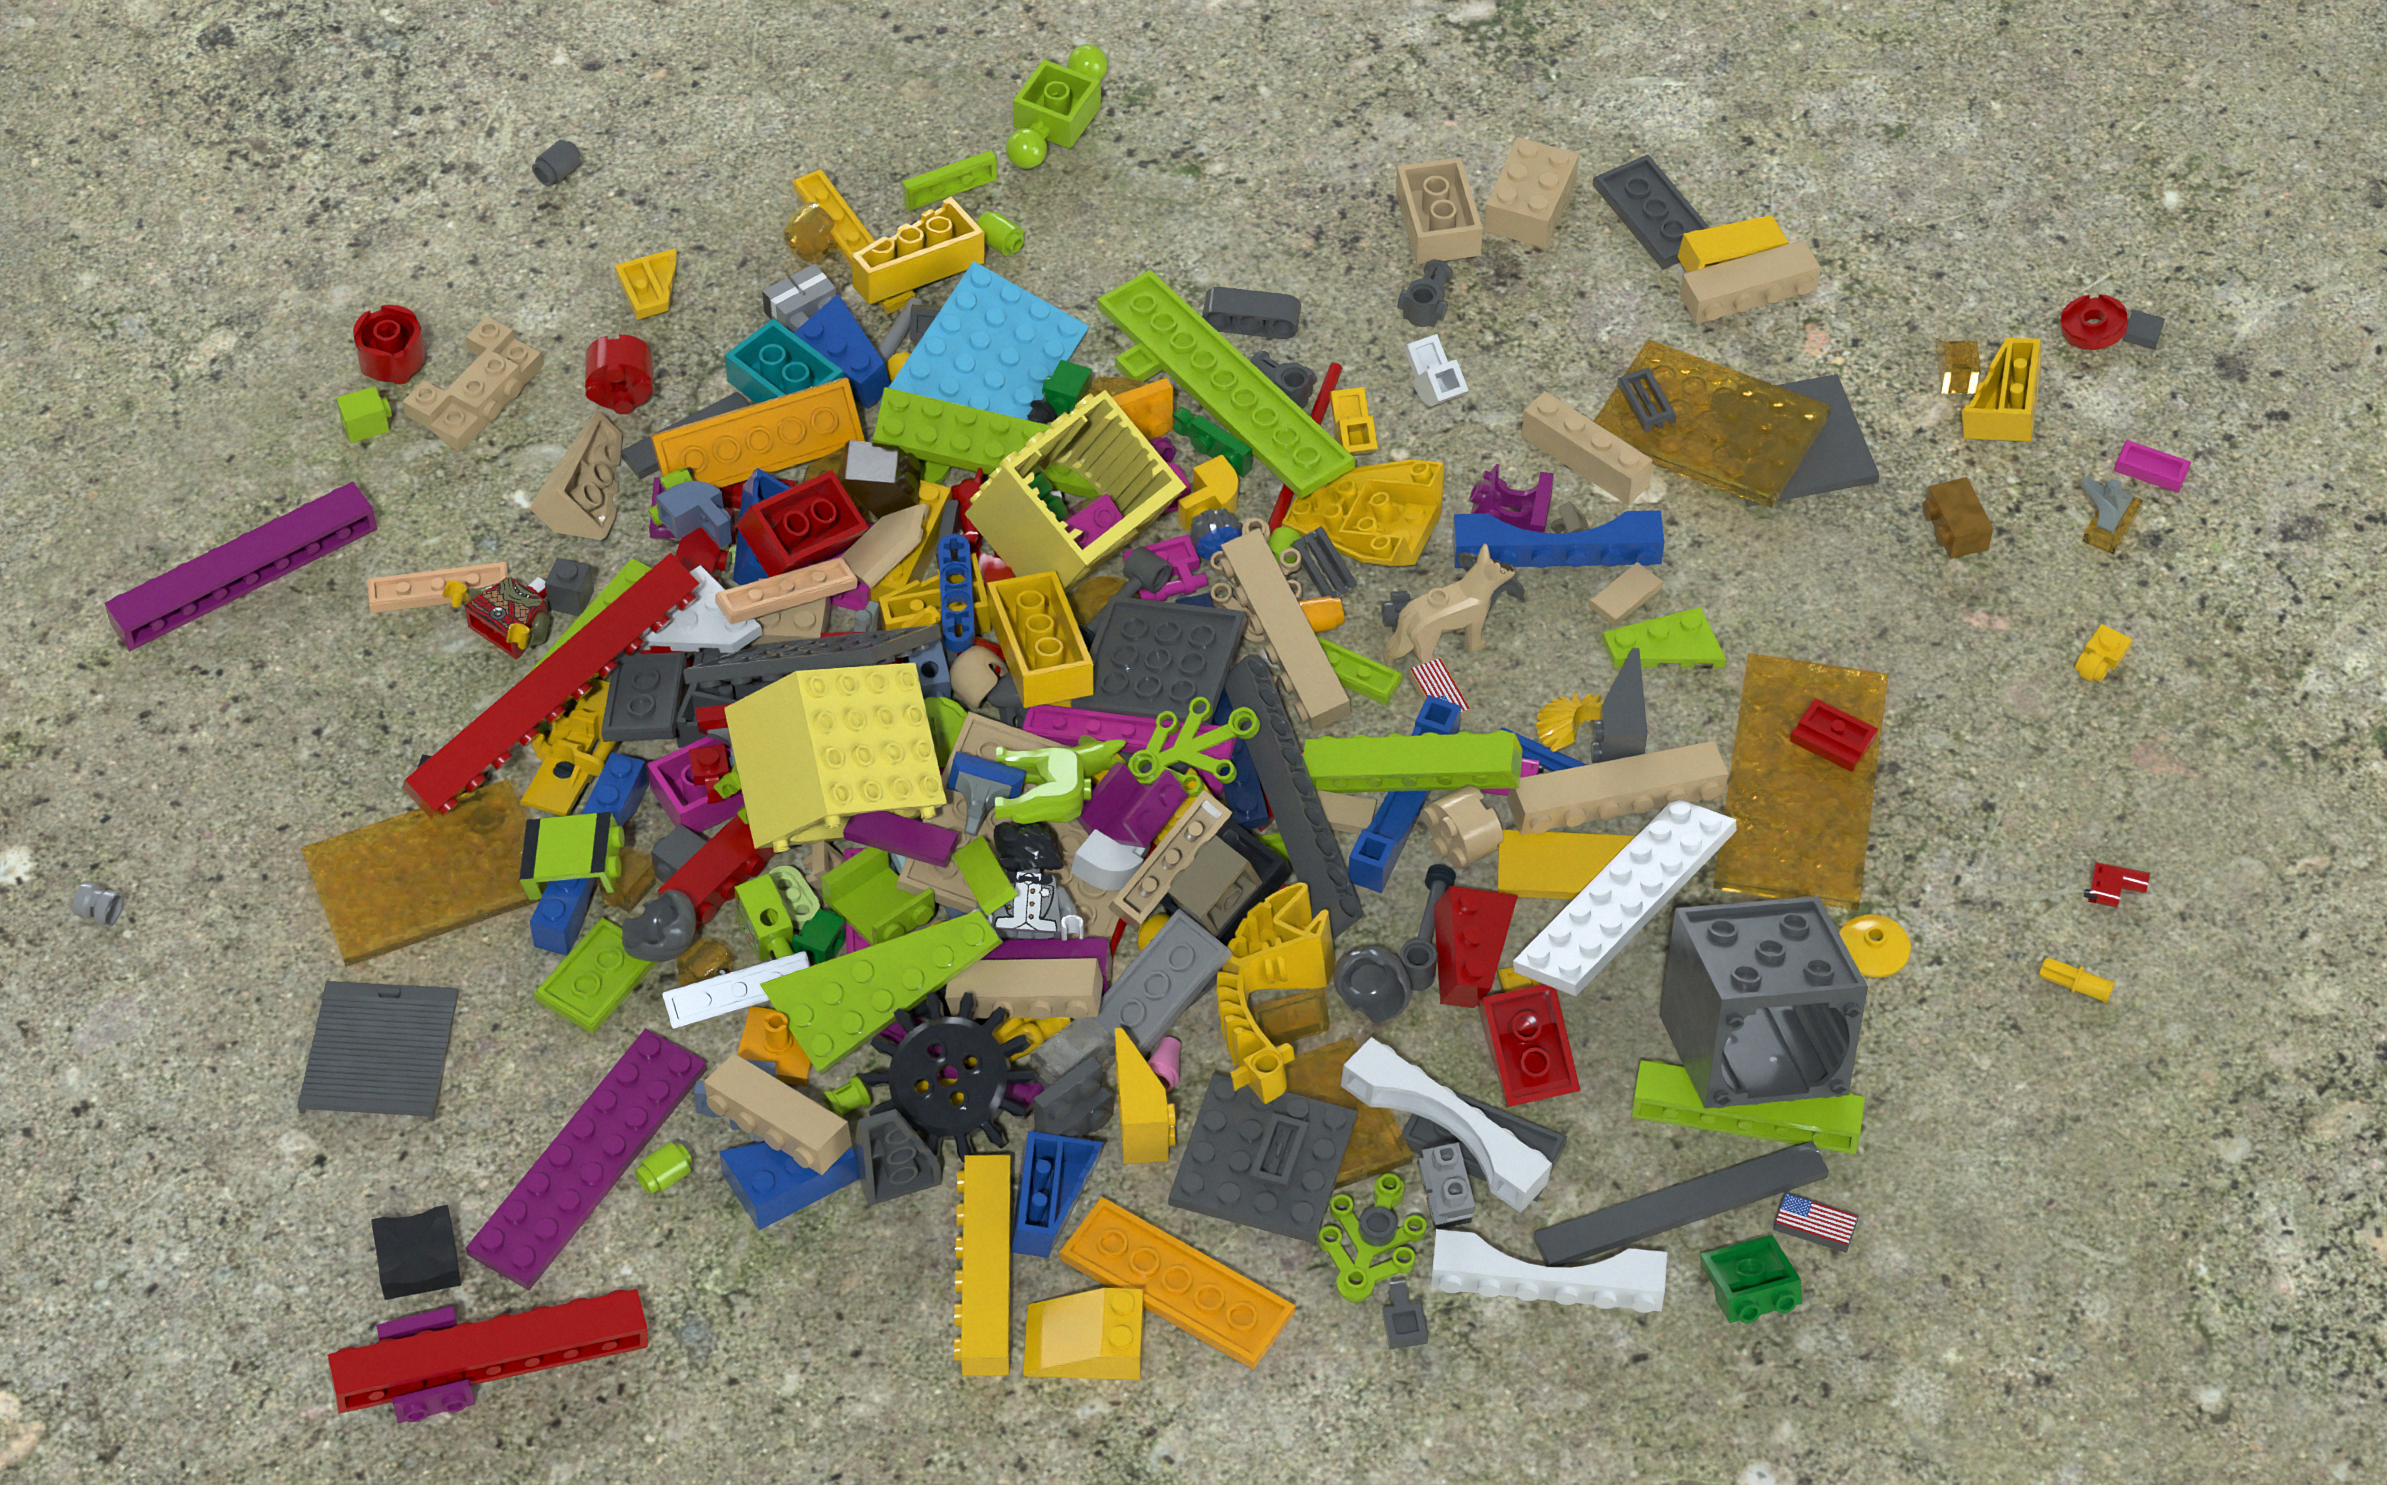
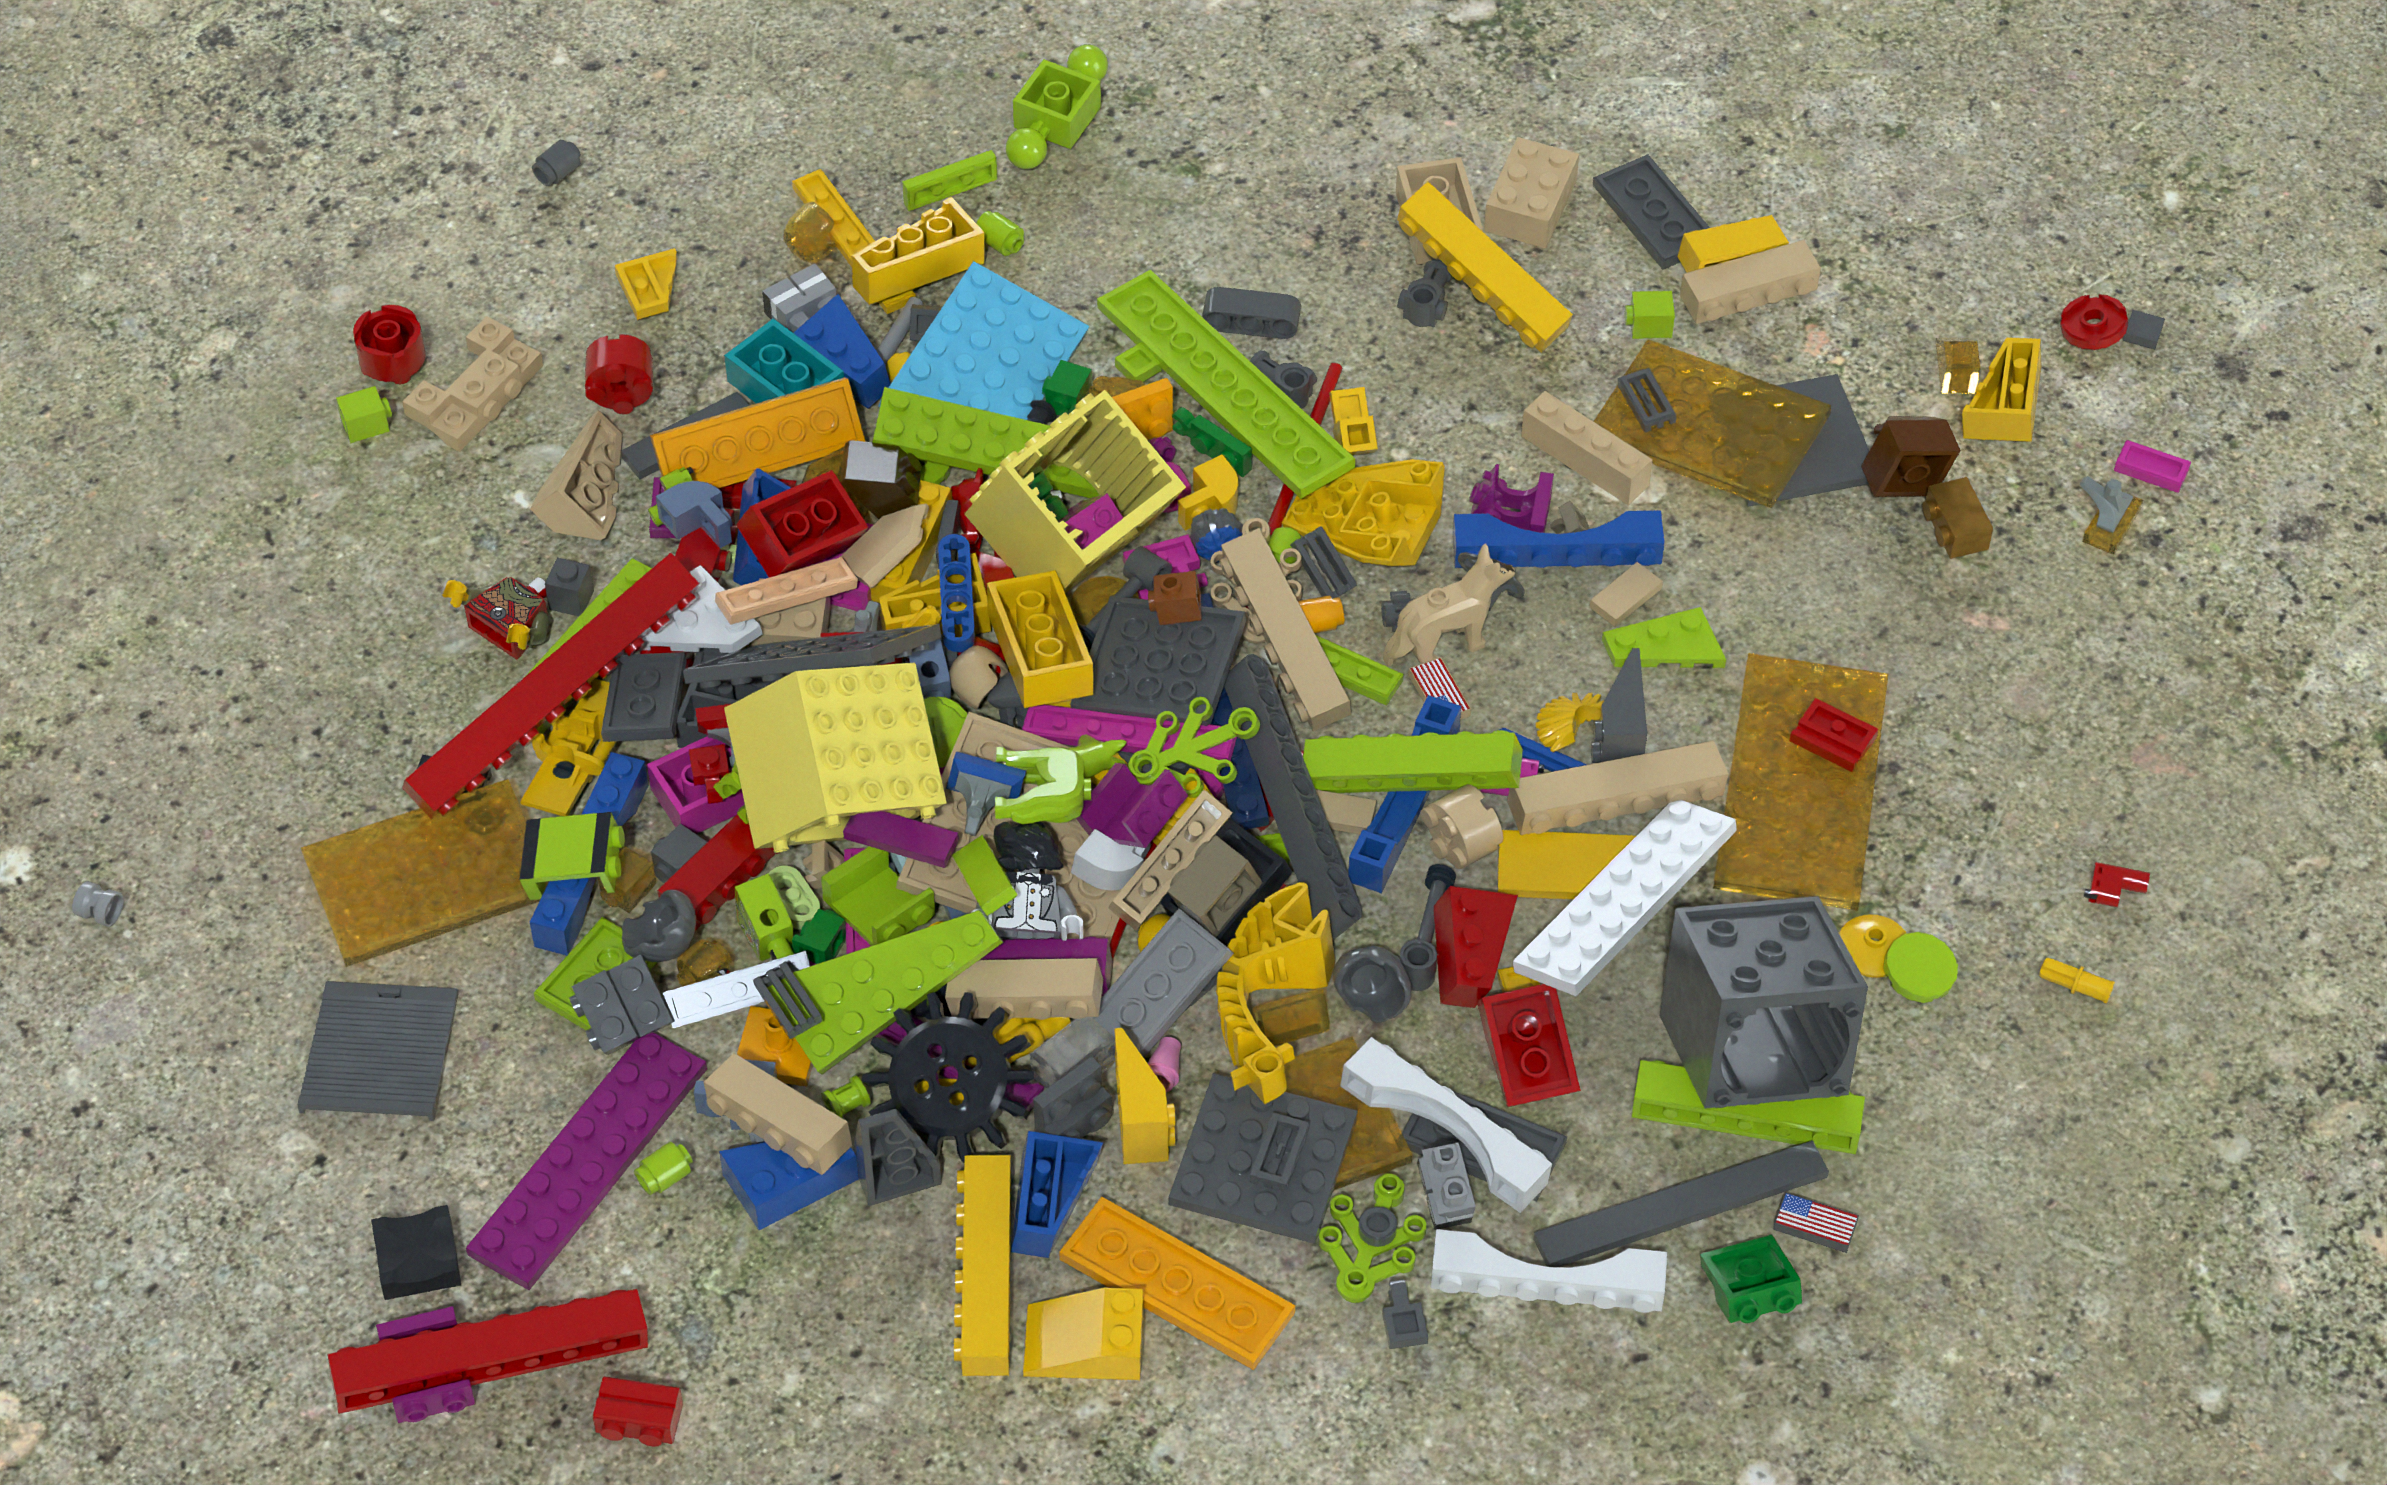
(240, 566): magenta brick -> none
(427, 587): light nougat tile -> none
(620, 1005): none -> dark grey plate
(637, 1411): none -> red brick
(773, 978): none -> dark grey tile
(1176, 598): none -> dark orange brick
(1435, 377): white brick -> none
(1484, 267): none -> yellow brick
(1650, 314): none -> lime brick
(1909, 456): none -> reddish brown piece
(1920, 967): none -> lime tile
(2102, 652): yellow plate -> none

